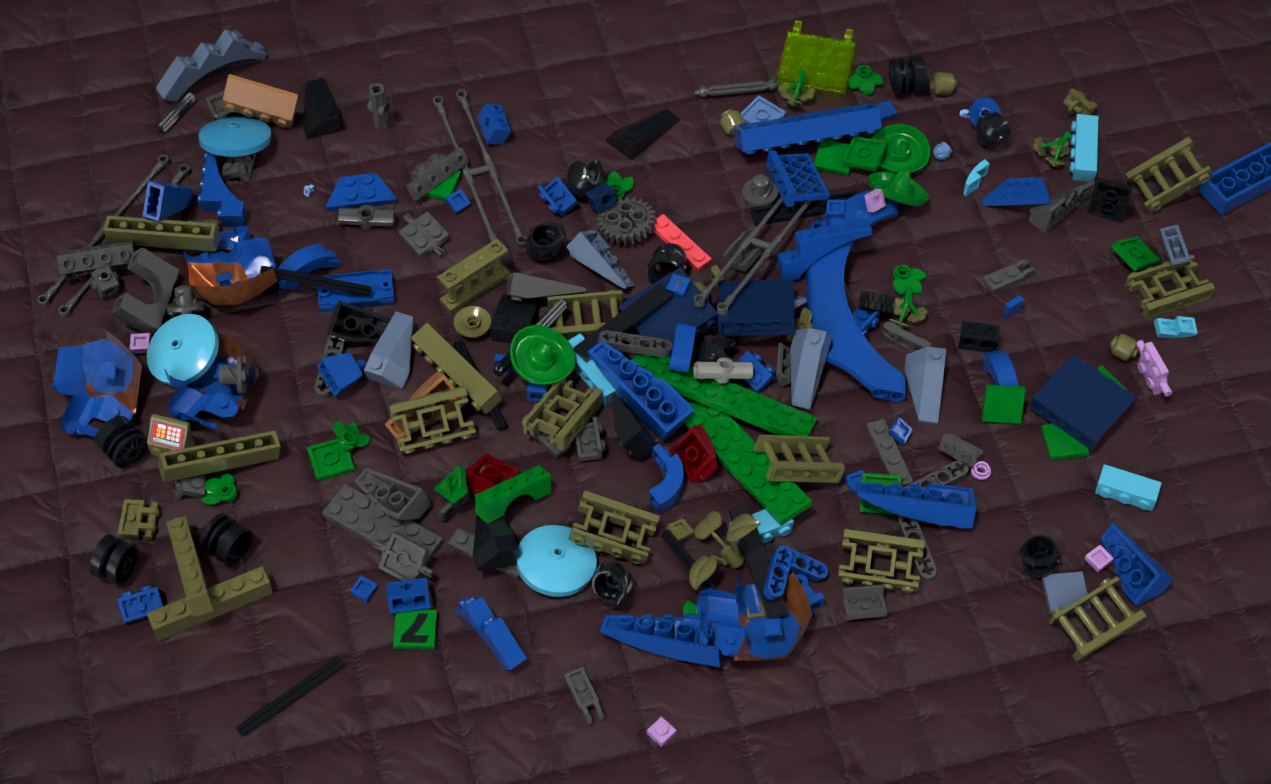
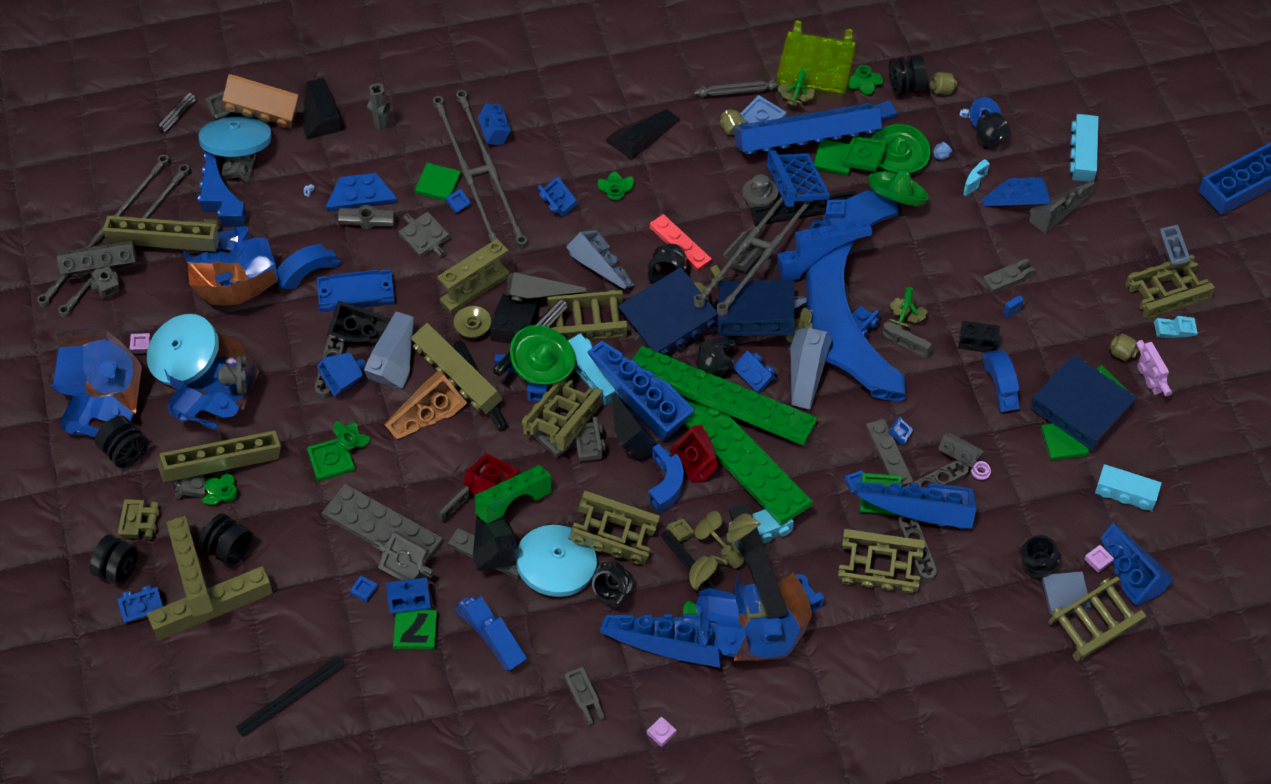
(162, 279): dark grey arch -> none
(165, 199): blue slope -> none
(168, 435): slope -> none
(185, 301): dark grey plate -> none
(207, 57): sand blue arch -> none
(319, 281): black axle -> none
(392, 495): dark grey wedge -> none
(428, 403): olive fence -> none
(435, 171): dark grey bracket -> none
(454, 485): green wing -> none
(542, 244): black helmet -> none
(582, 178): black helmet -> none
(601, 197): dark blue brick -> none
(627, 221): dark grey gear -> none
(627, 318): black tile -> none
(662, 346): dark grey beam -> none
(678, 285): blue tile -> none
(682, 348): blue beam -> none
(723, 370): light grey piece -> none
(783, 365): dark grey slope -> none
(787, 564): blue beam -> none
(799, 471): olive fence -> none
(864, 602): dark grey bracket -> none
(874, 200): lavender plate -> none
(876, 301): black tyre -> none
(910, 278): green plate -> none
(925, 379): sand blue wedge -> none
(1003, 404): green tile -> none
(1058, 149): olive plant -> none
(1078, 103): olive hips -> none
(1109, 199): black slope -> none
(1136, 253): green tile -> none
(1168, 158): olive fence -> none

